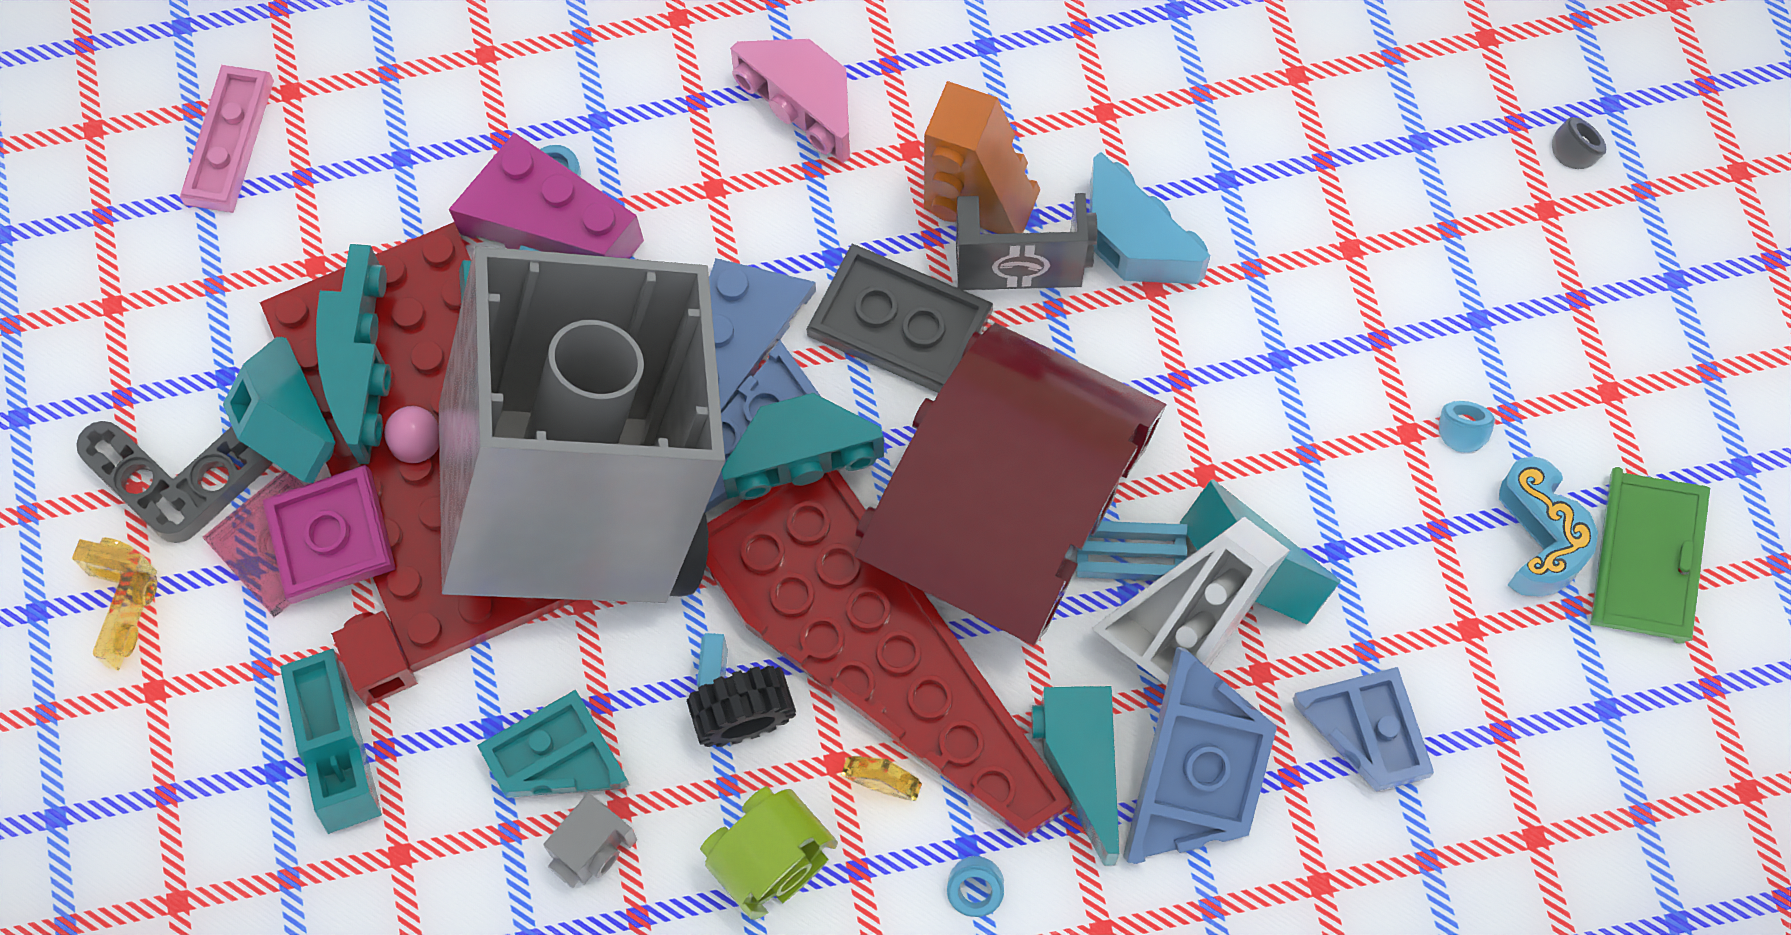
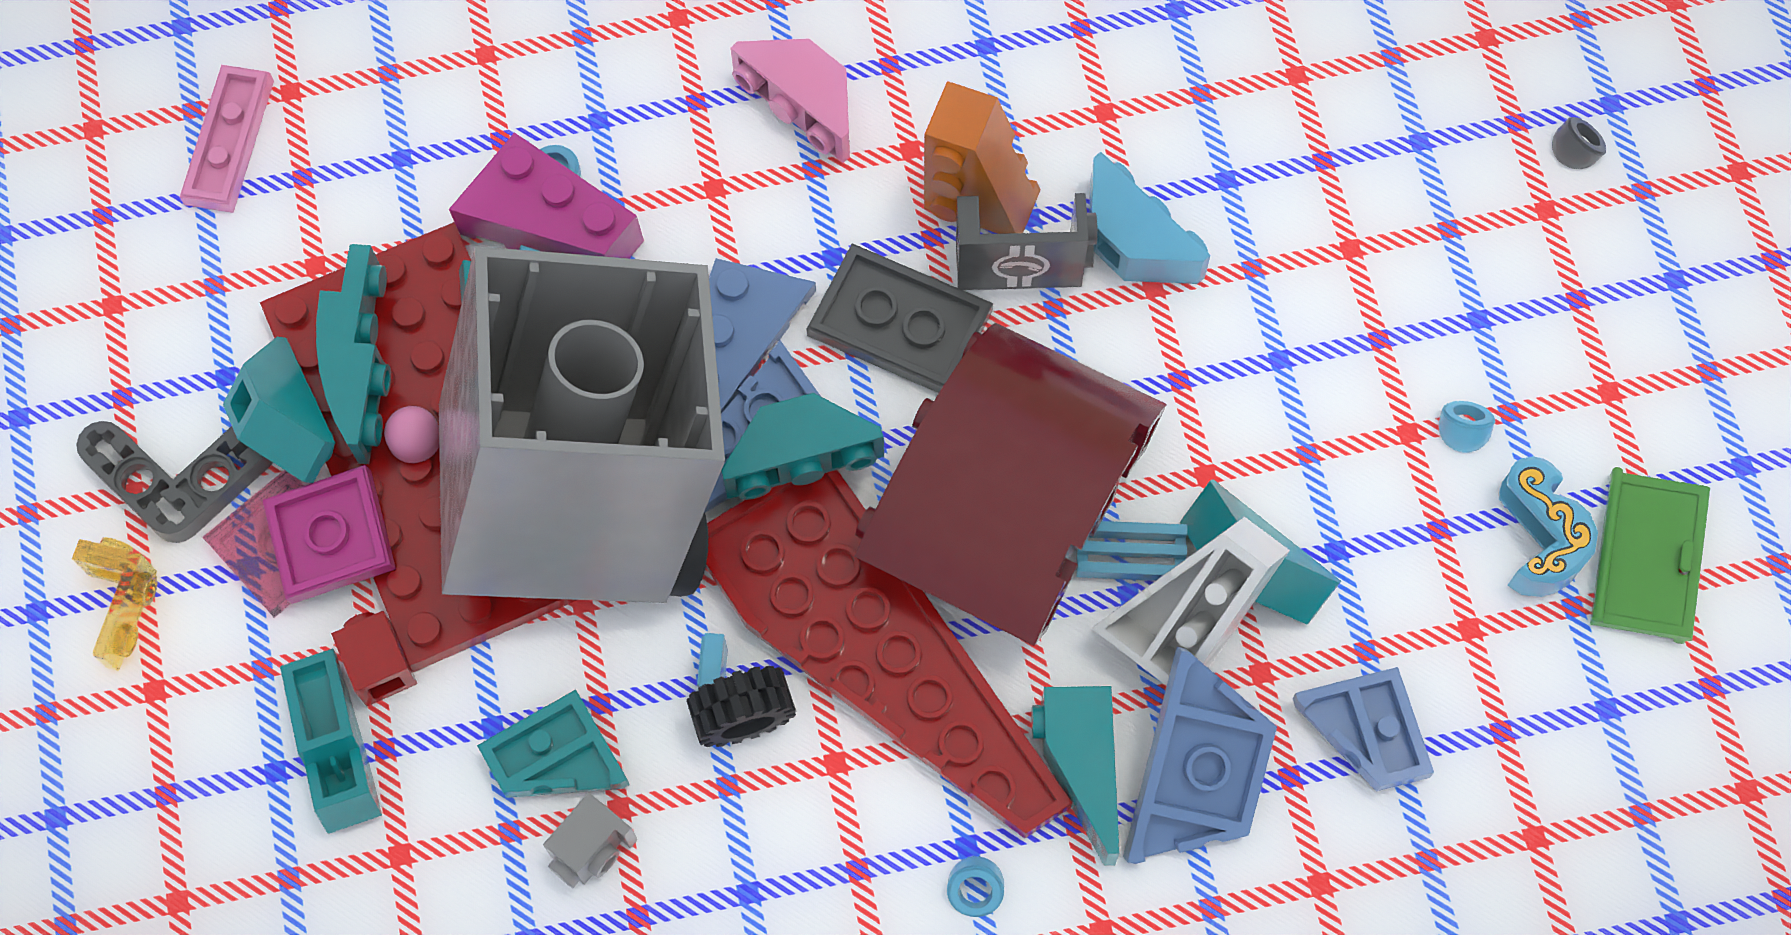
(768, 850): lime brick -> none
(882, 777): clear yellow tile -> none

